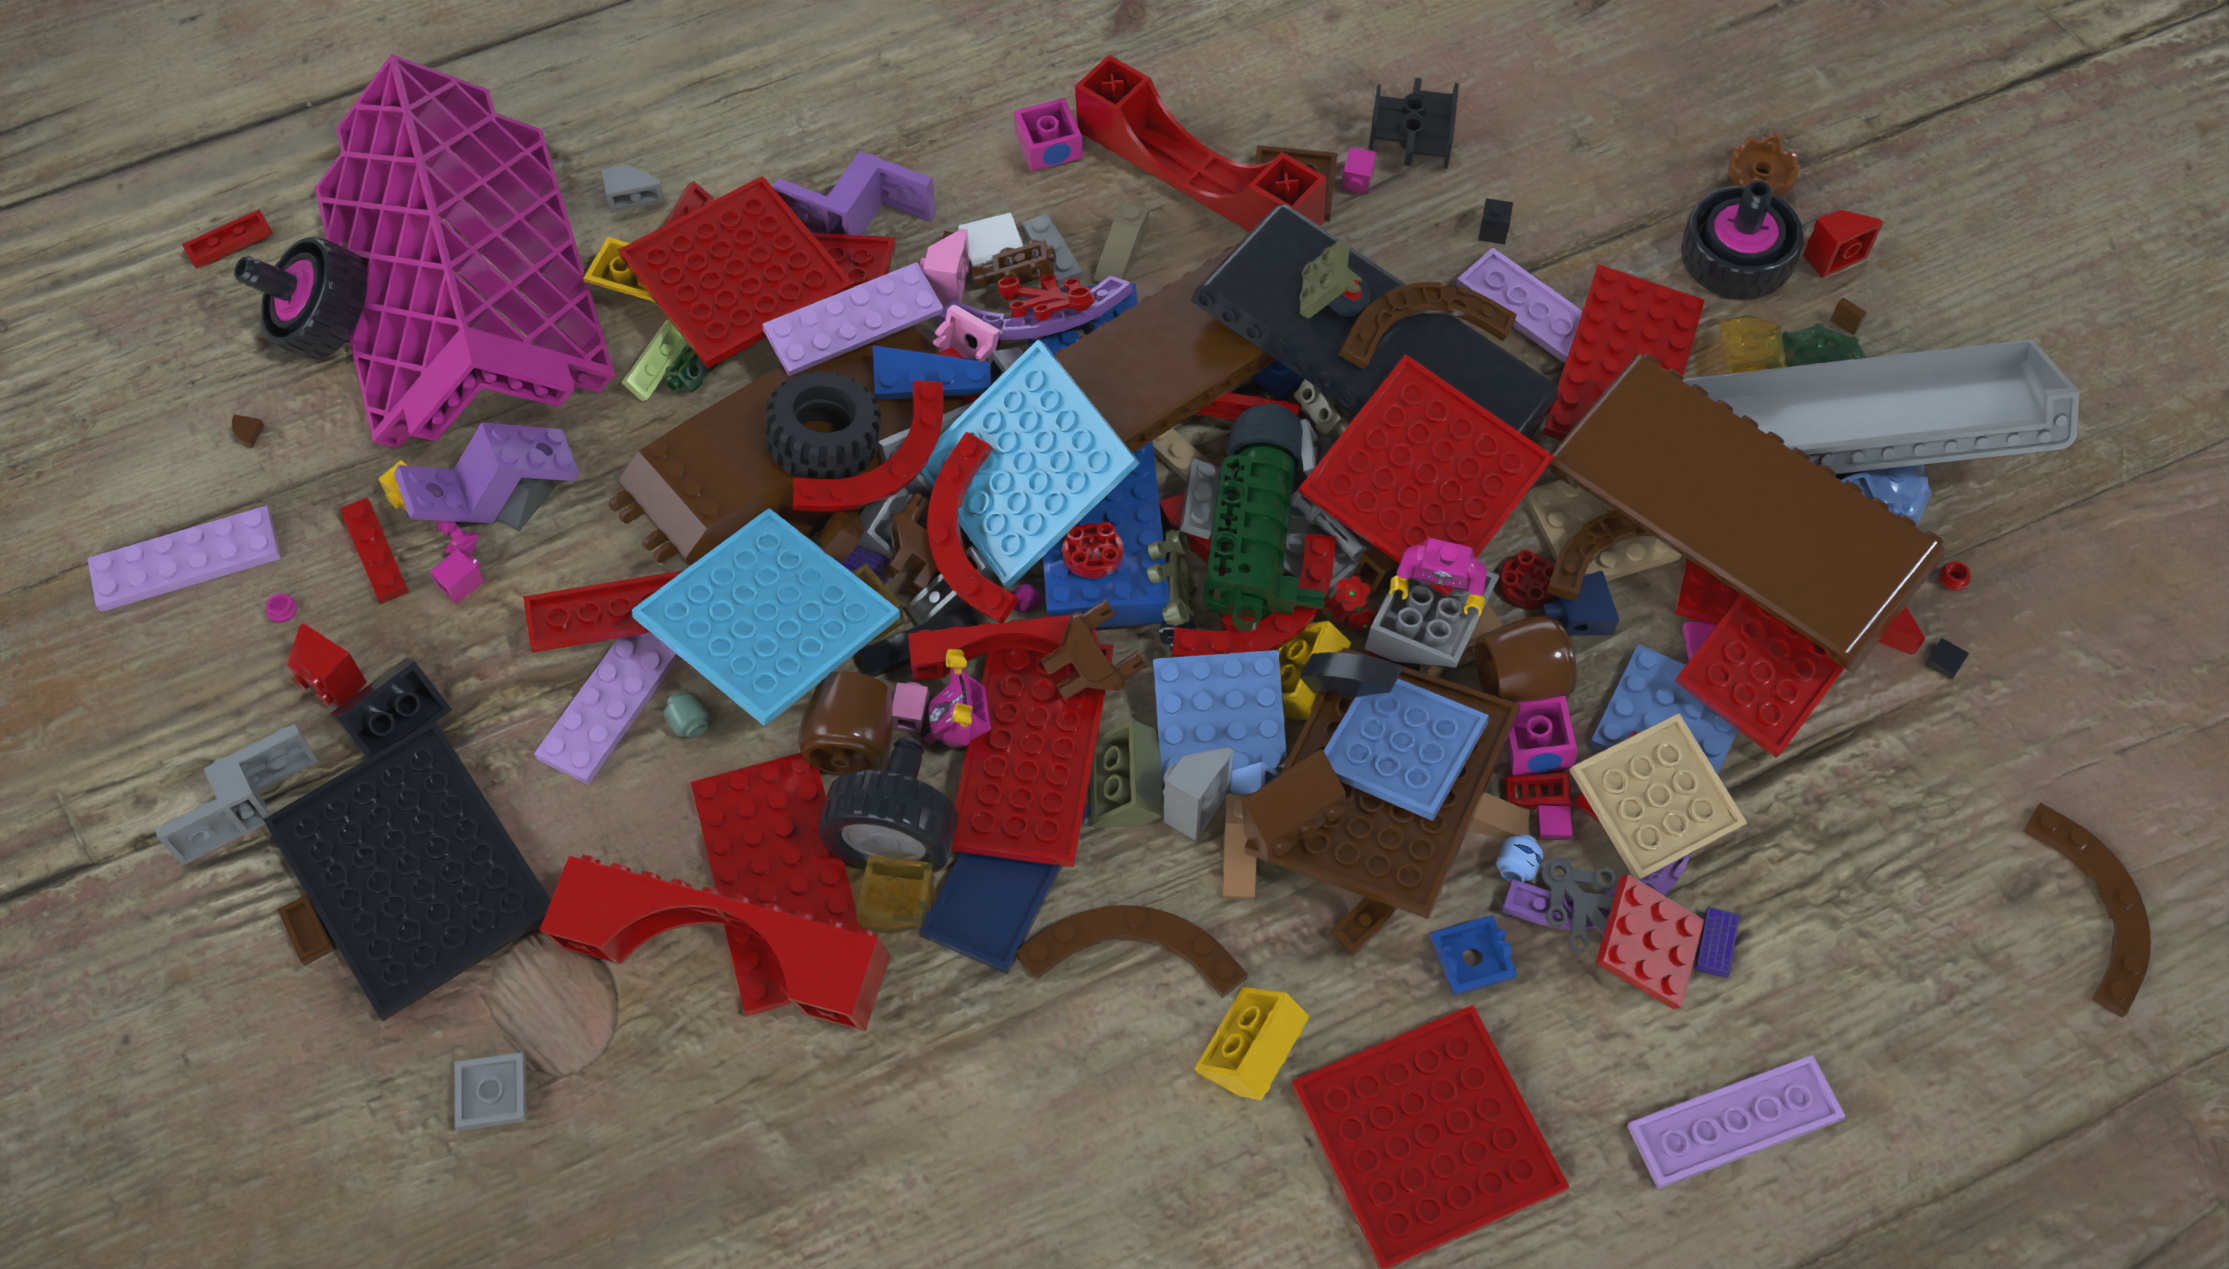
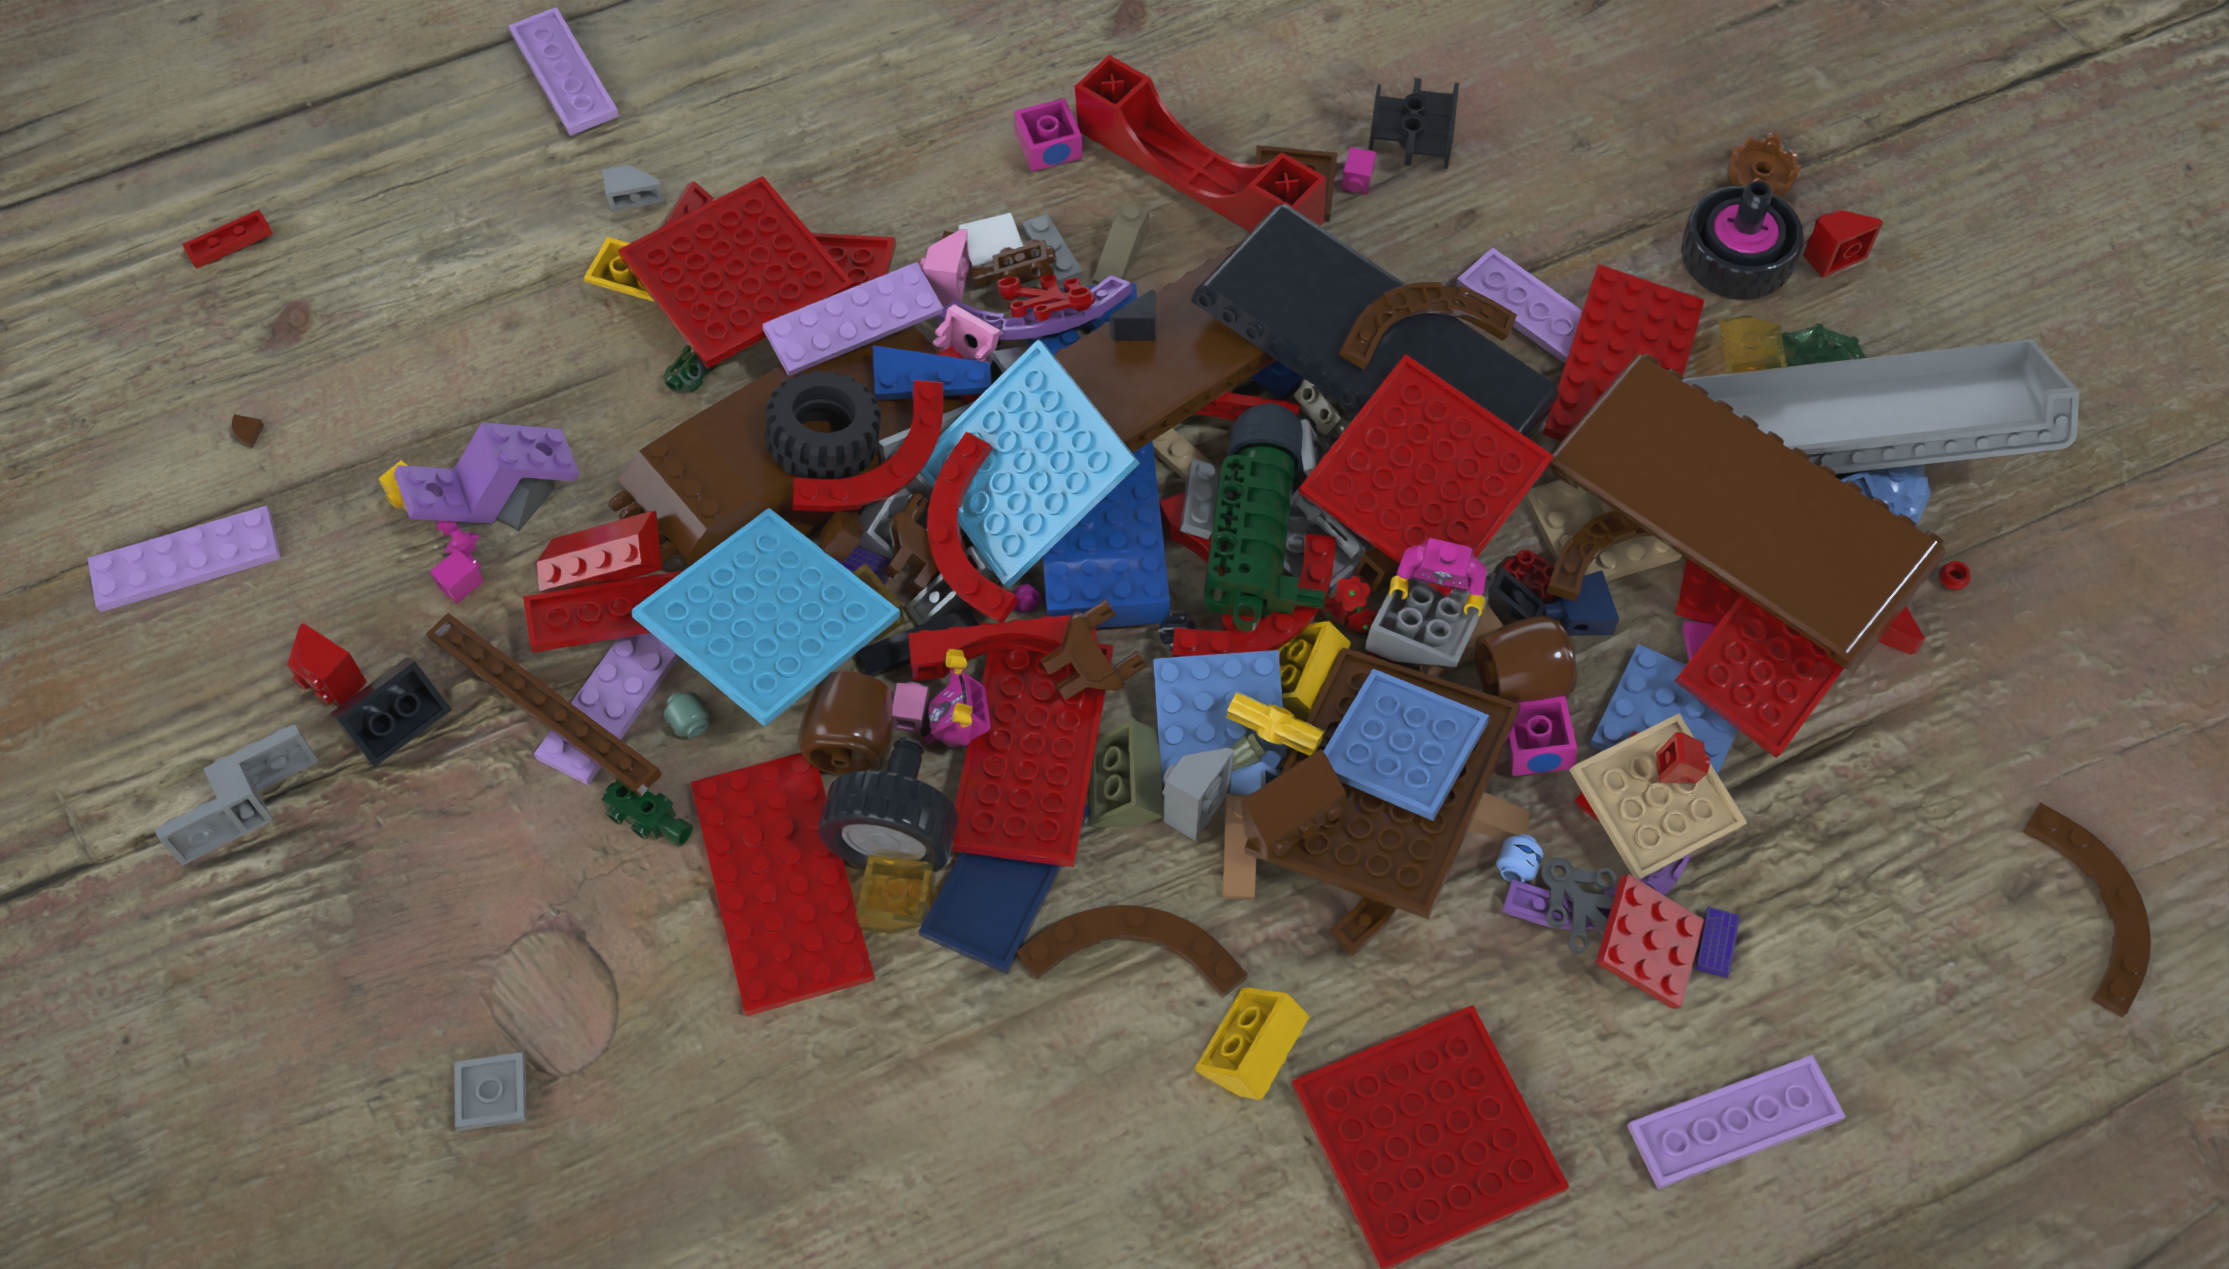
(281, 608): dark pink plate -> none
(306, 930): reddish brown tile -> none
(308, 296): black wheel -> none
(374, 550): red plate -> none
(388, 207): dark pink panel -> none
(409, 869): black plate -> none
(545, 705): none -> reddish brown plate
(563, 71): none -> lavender plate
(601, 554): none -> red slope
(615, 911): red arch -> none
(627, 806): none -> dark green brick
(654, 360): yellowish green plate -> none
(859, 196): medium lavender bracket -> none
(1093, 550): red tile -> none
(1135, 320): none -> black slope
(1181, 582): olive plant -> none
(1247, 751): none -> olive cone
(1275, 724): none -> yellow piece
(1333, 283): olive plate -> none
(1349, 674): black slope -> none
(1478, 935): blue piece -> none
(1495, 221): black brick -> none
(1511, 596): none -> black slope
(1538, 781): red slope -> none
(1554, 822): dark pink tile -> none
(1682, 760): none -> red slope
(1848, 316): reddish brown tile -> none
(1947, 658): black tile -> none

